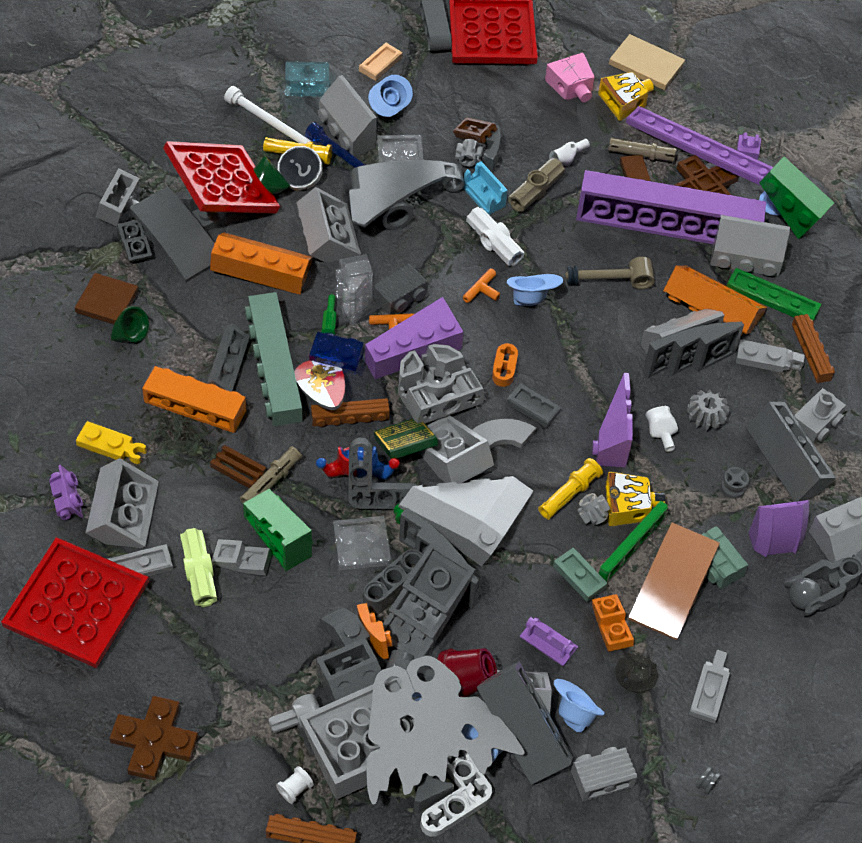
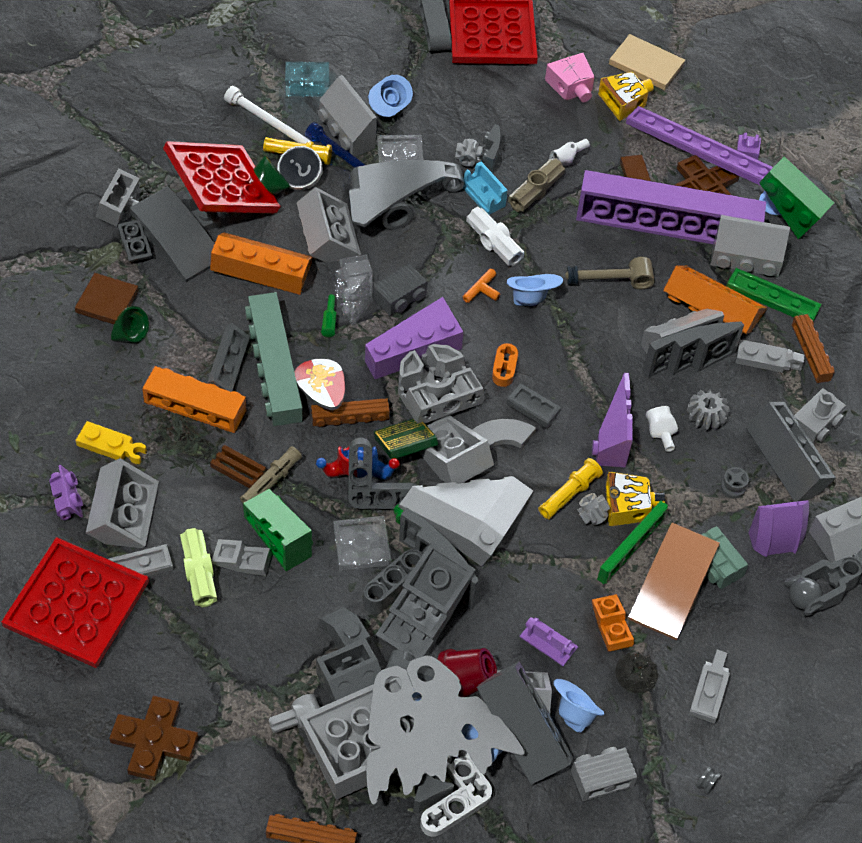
(295, 784): white bush -> none
(336, 351): clear blue bracket -> none
(378, 637): orange slope -> none
(380, 61): light nougat tile -> none
(392, 320): orange piece -> none
(465, 132): reddish brown tile -> none
(580, 574): sand green plate -> none
(646, 150): dark tan pin -> none

